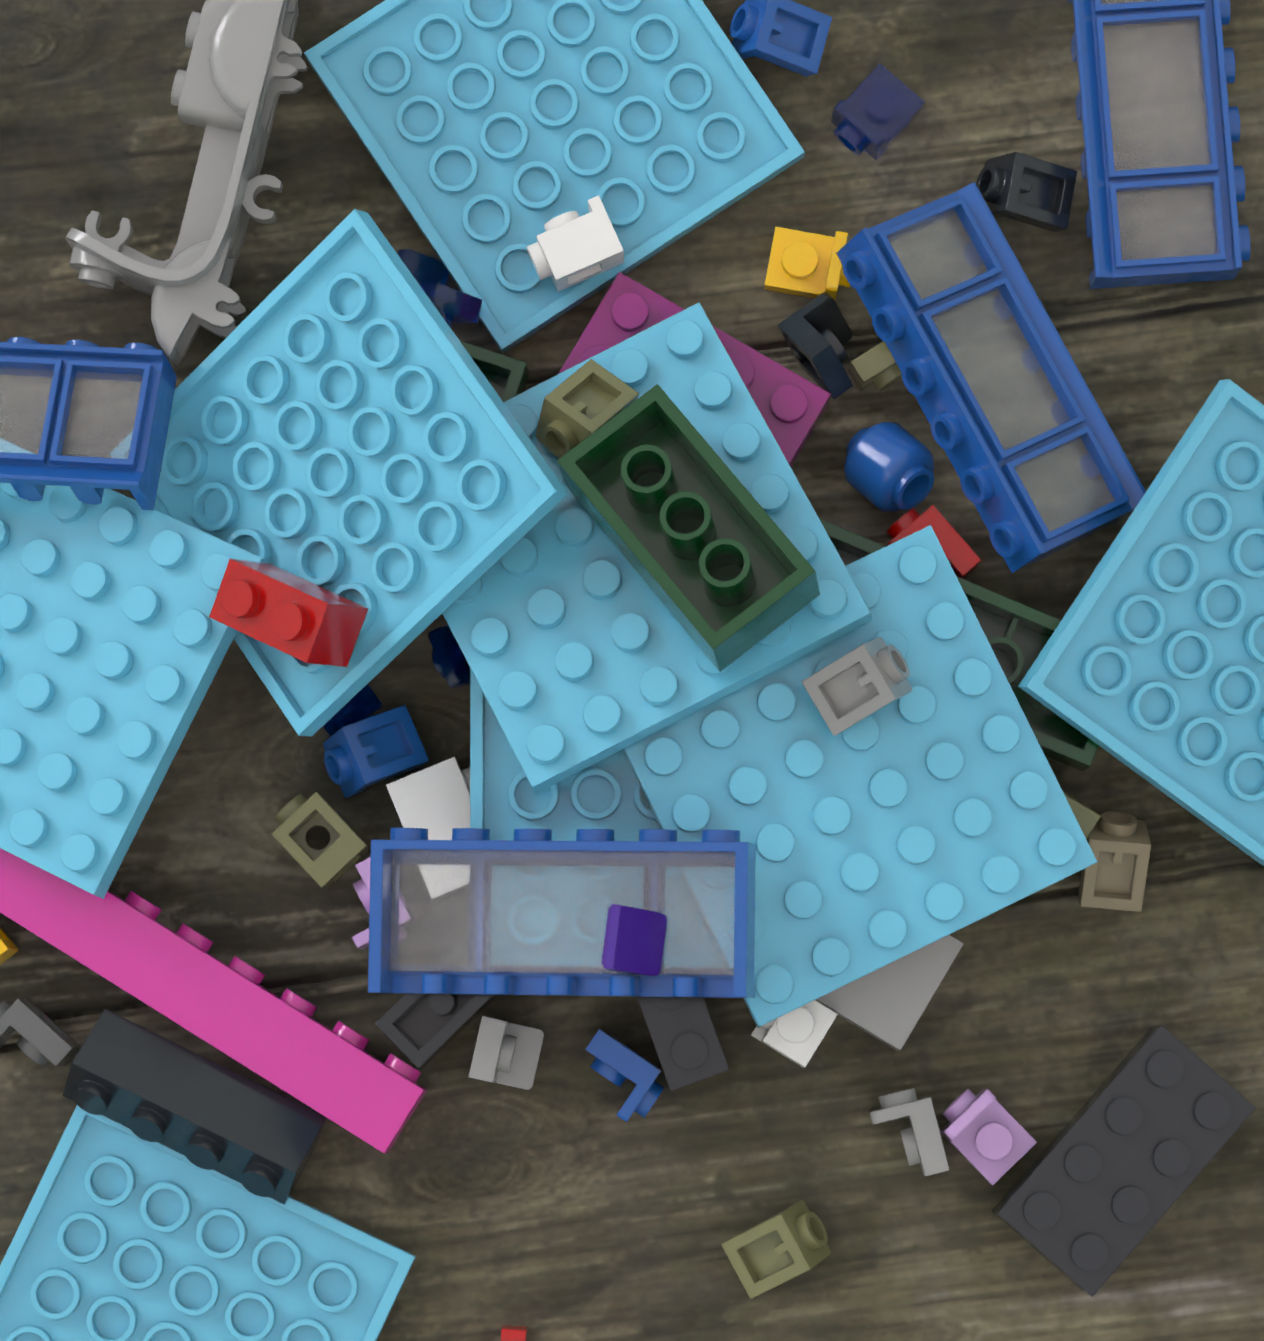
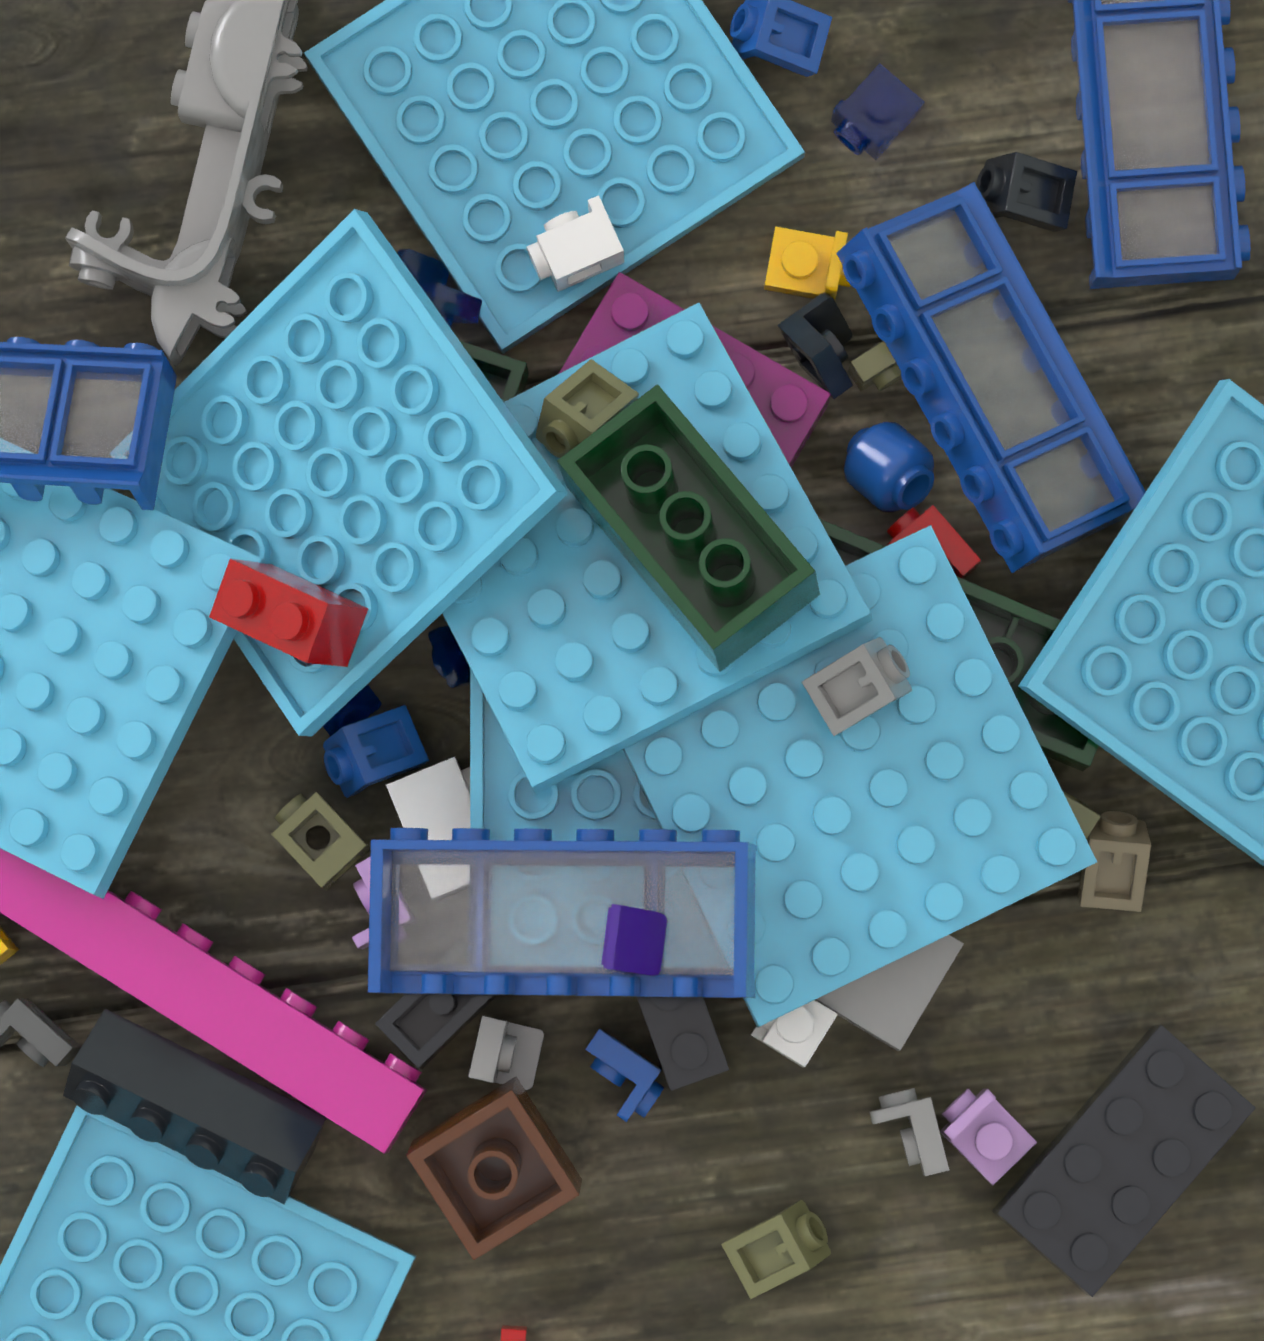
(494, 1168): none -> reddish brown brick

